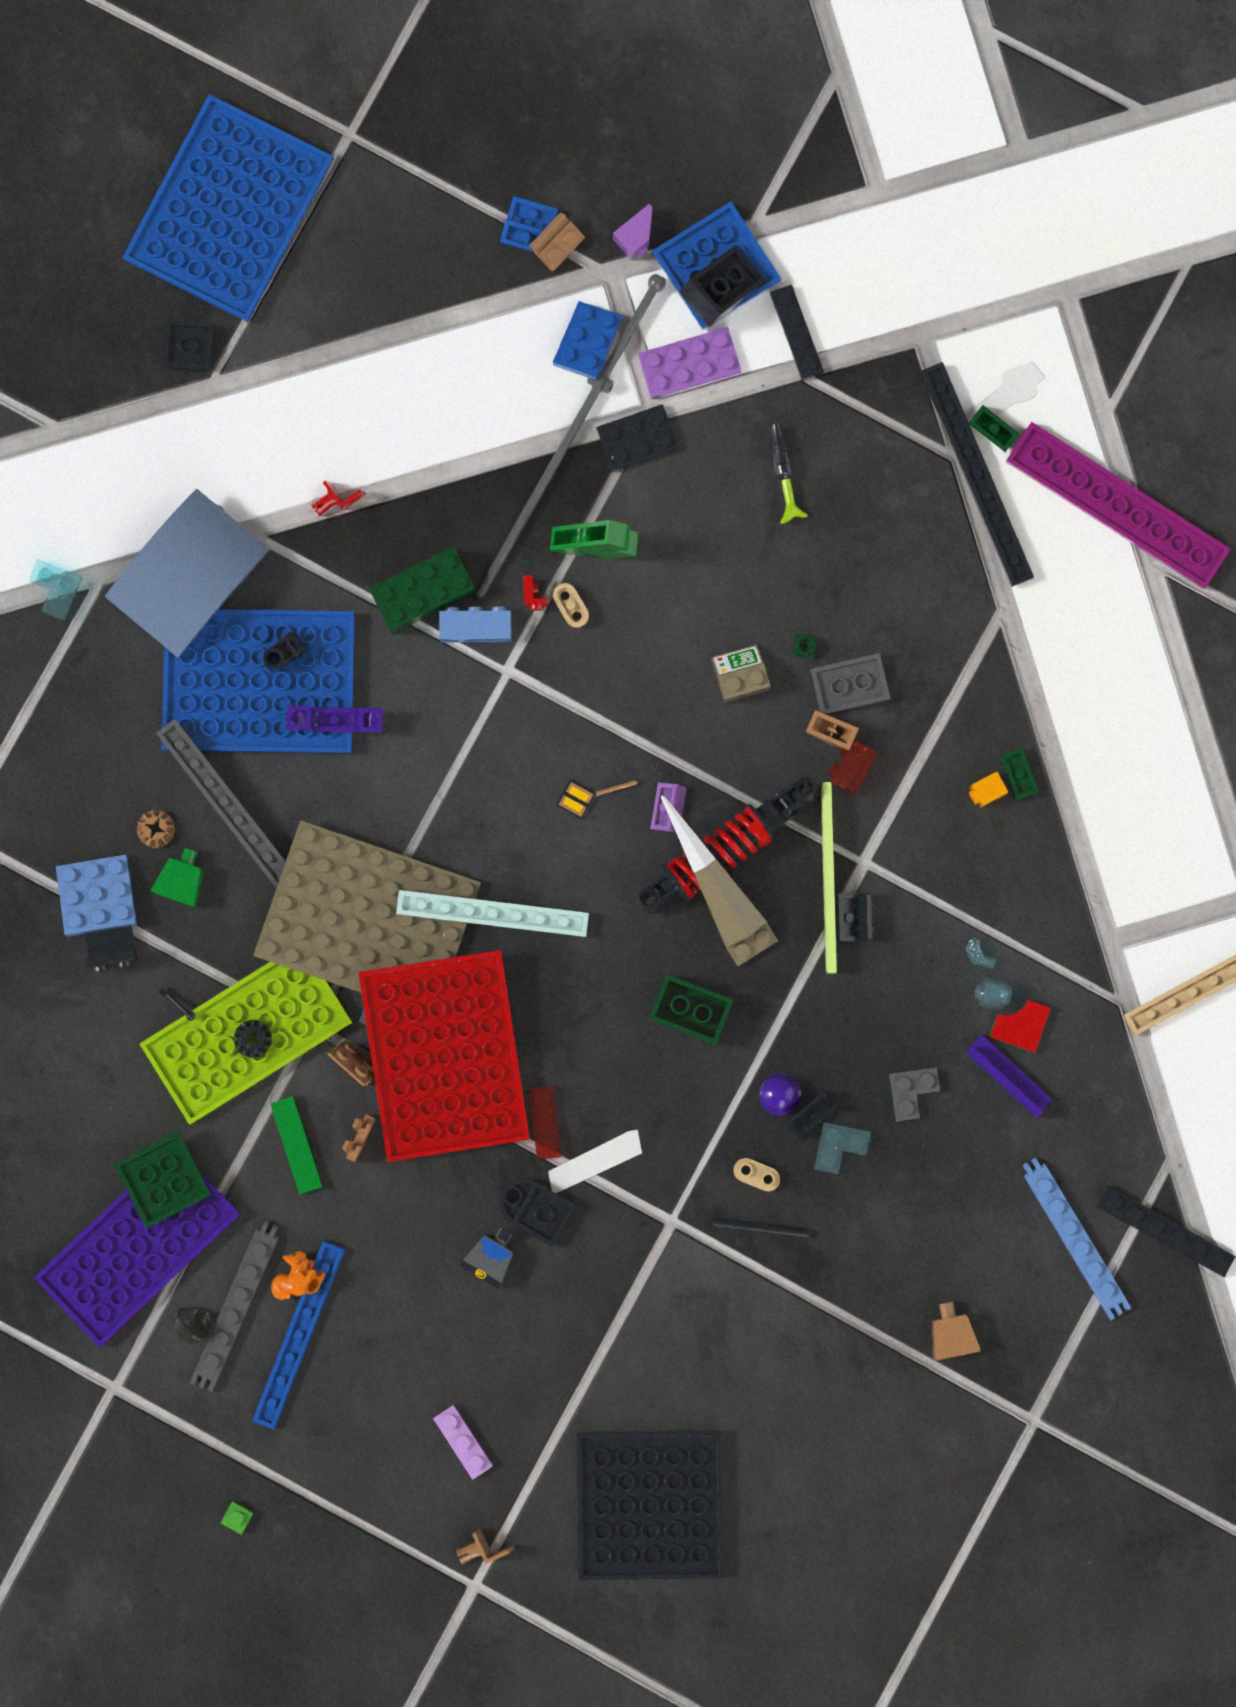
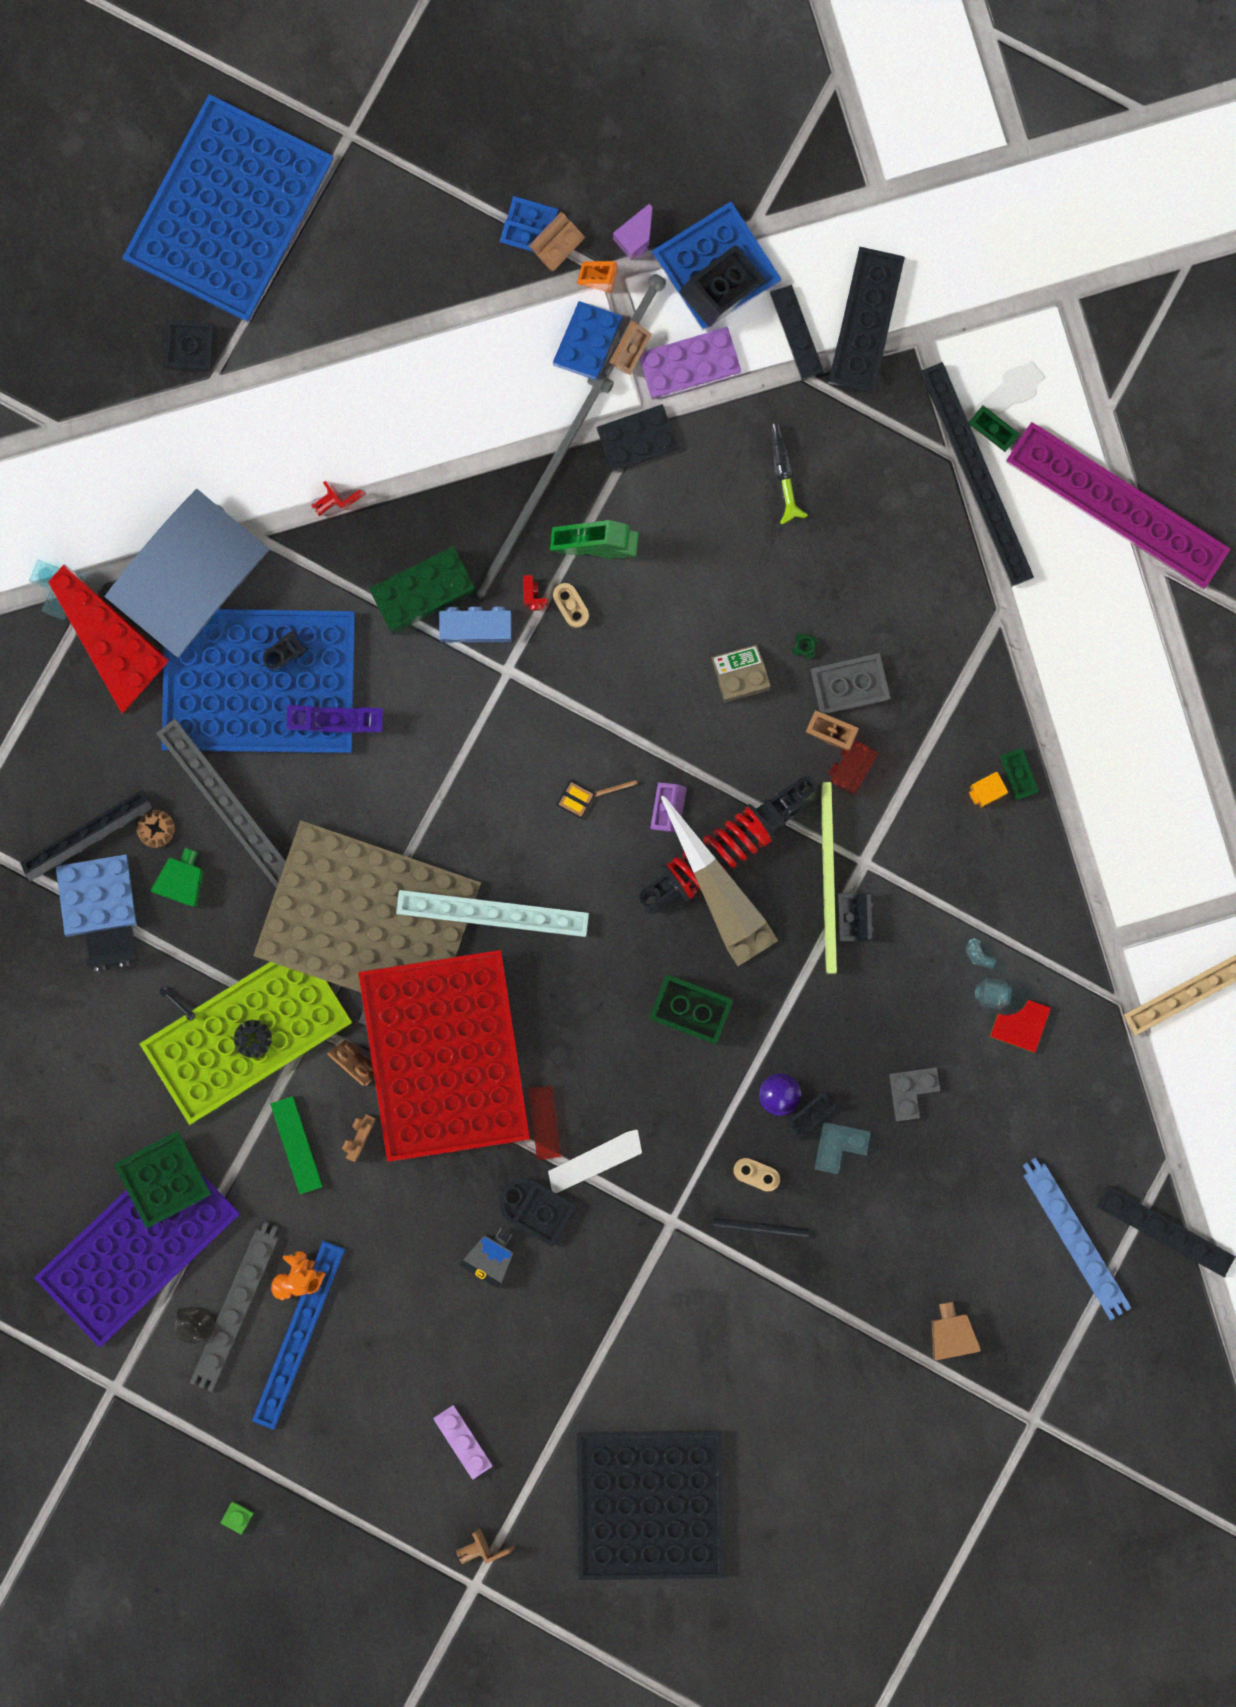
(86, 835): none -> black plate
(116, 648): none -> red wing
(598, 275): none -> orange slope
(630, 348): none -> medium nougat plate
(866, 320): none -> black plate
(1008, 1076): dark purple fence -> none

